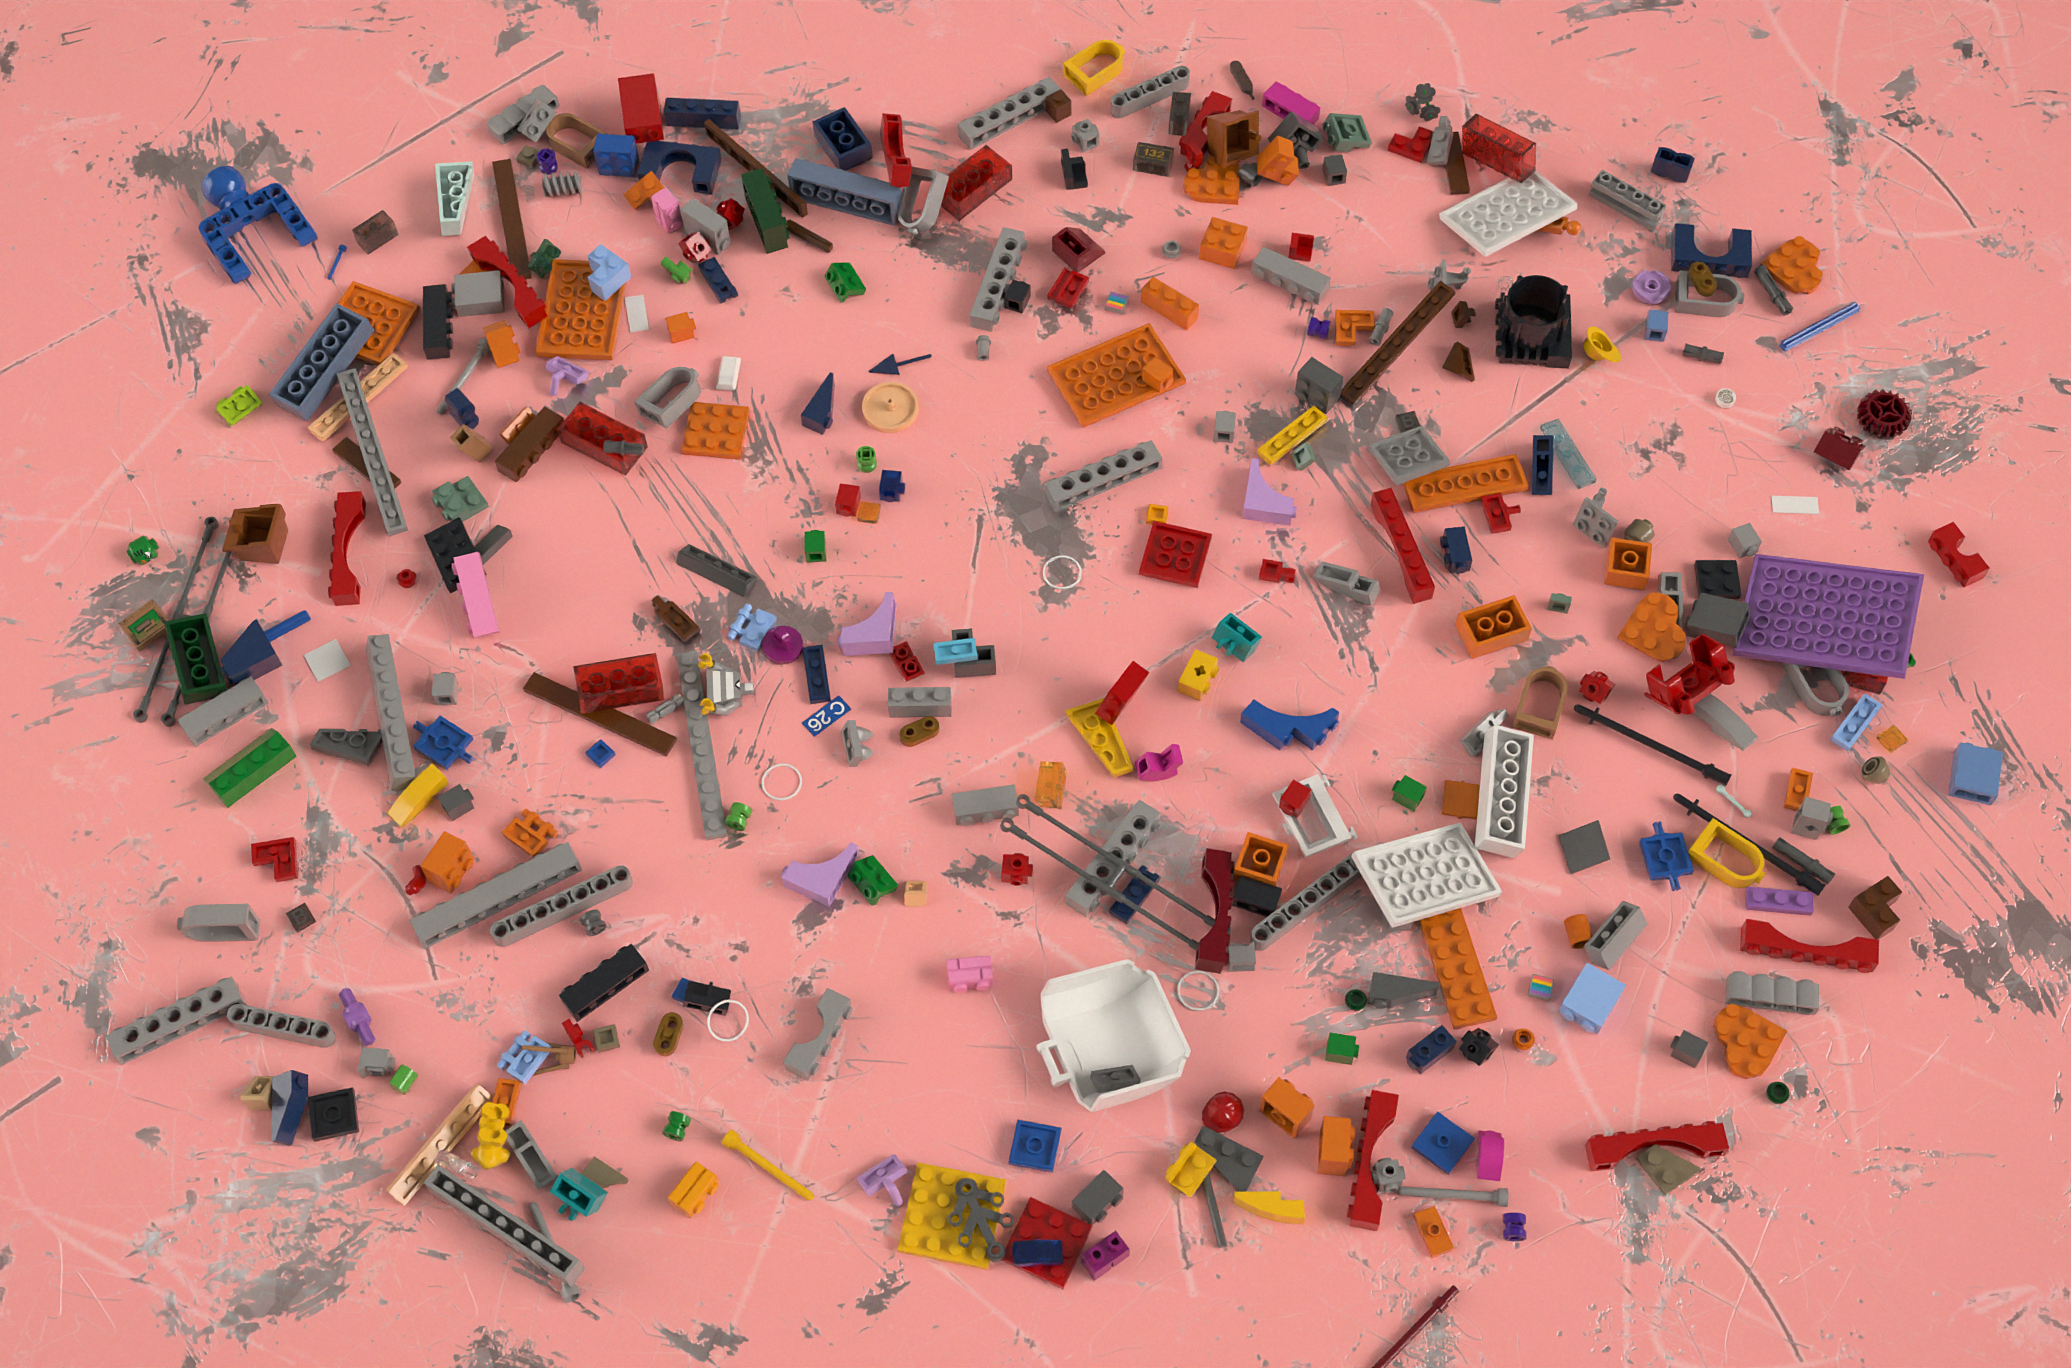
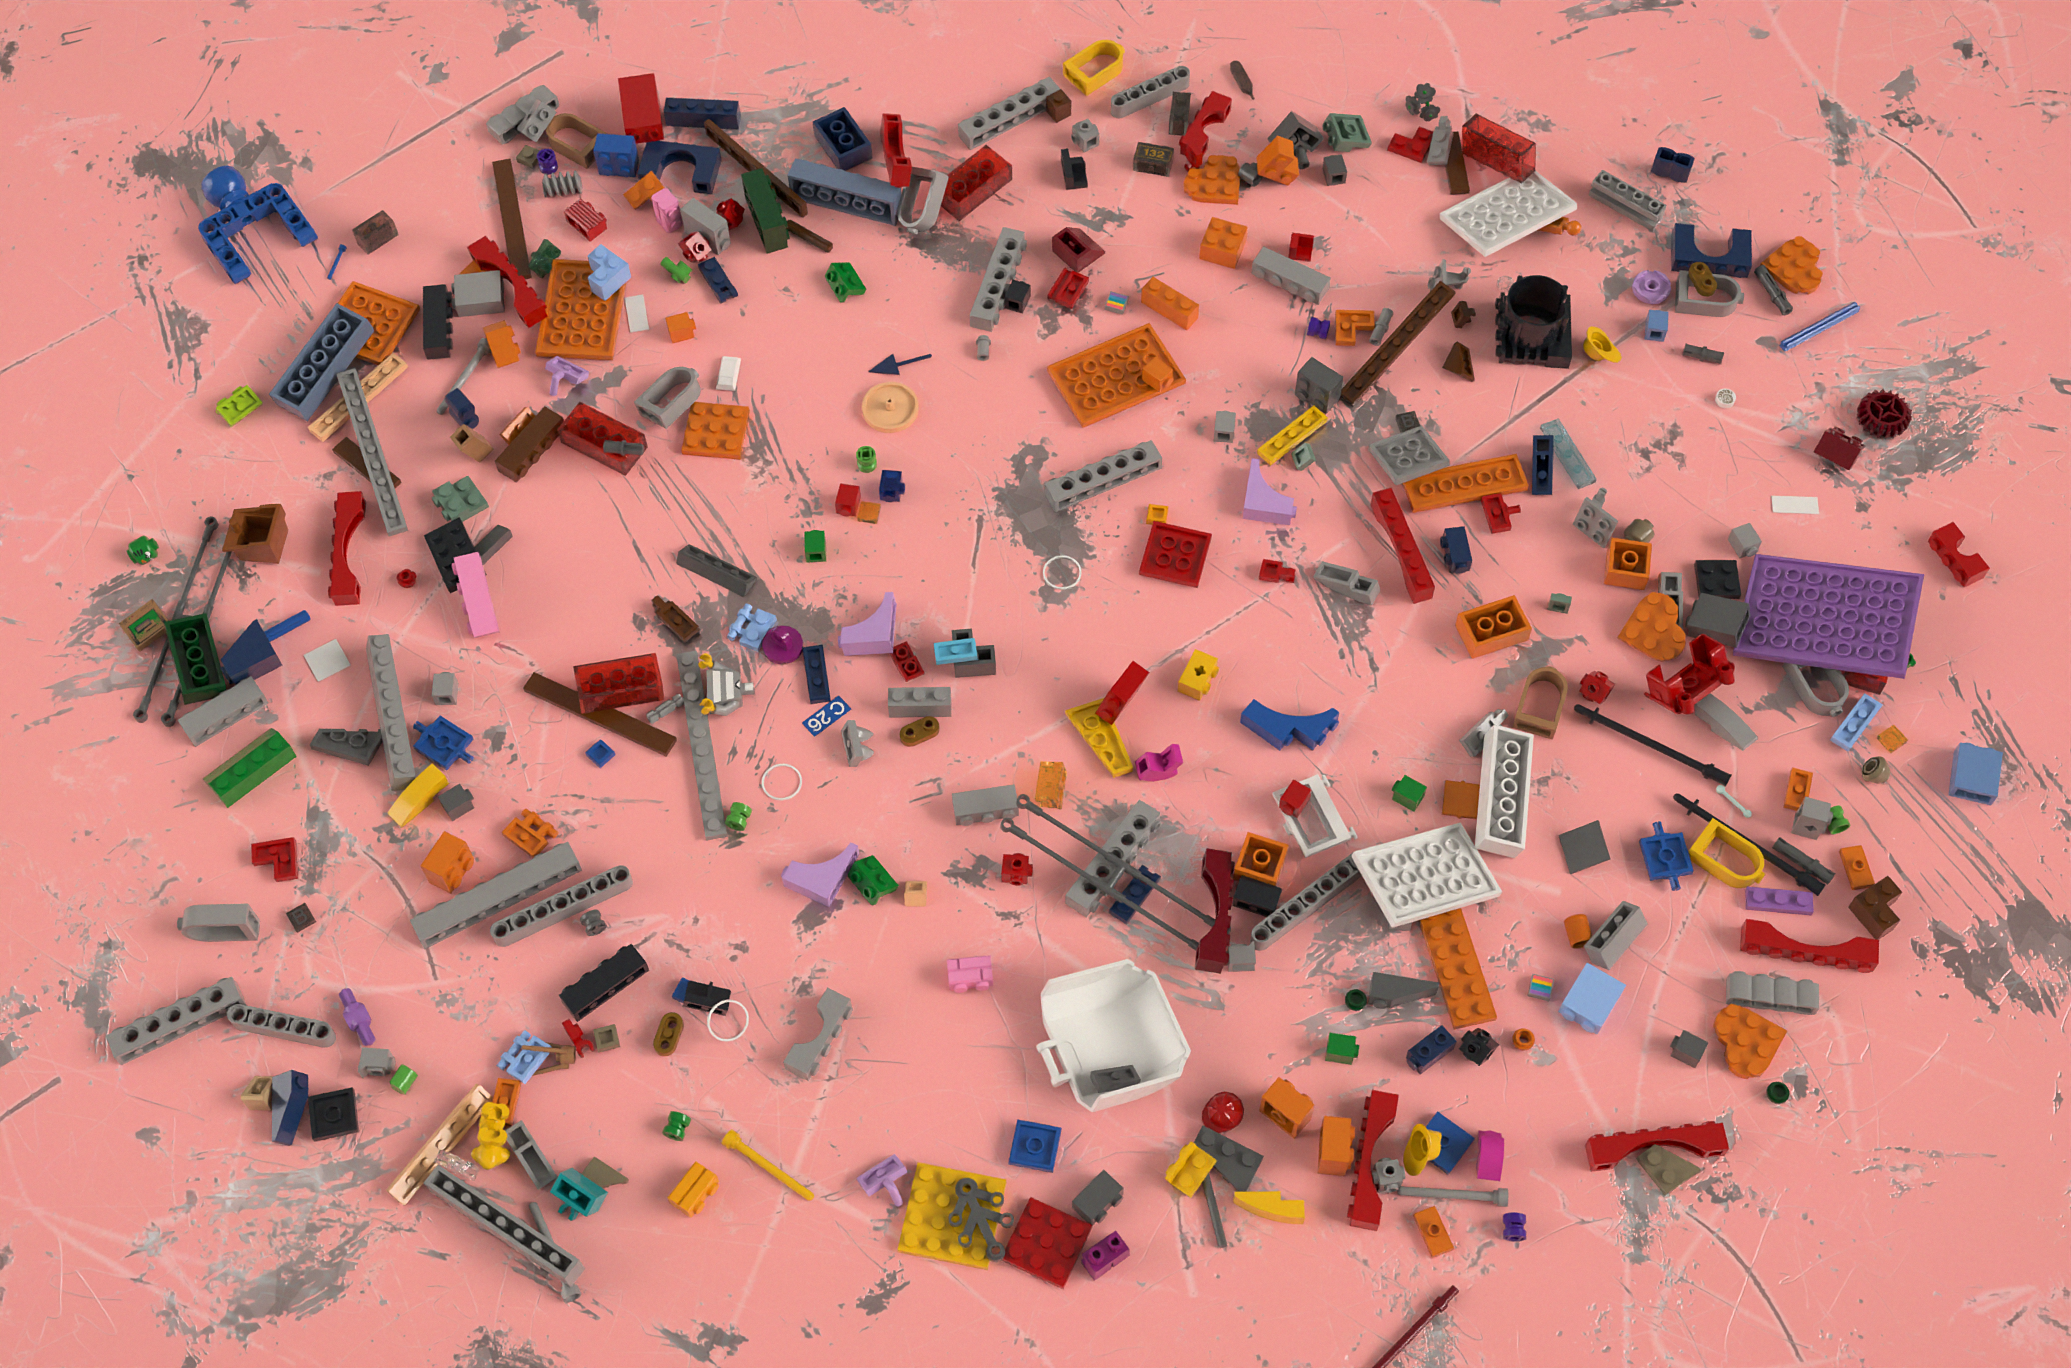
(417, 882): red arm -> none
(453, 190): light aqua wedge -> none
(585, 219): none -> red brick
(819, 411): dark blue slope -> none
(1036, 1252): clear blue slope -> none
(1171, 249): light grey plate -> none
(1192, 1008): white piece -> none
(1233, 136): dark orange piece -> none
(1236, 637): teal brick -> none
(1282, 101): dark pink brick -> none
(1422, 1147): none -> yellow piece
(1856, 867): none -> orange plate

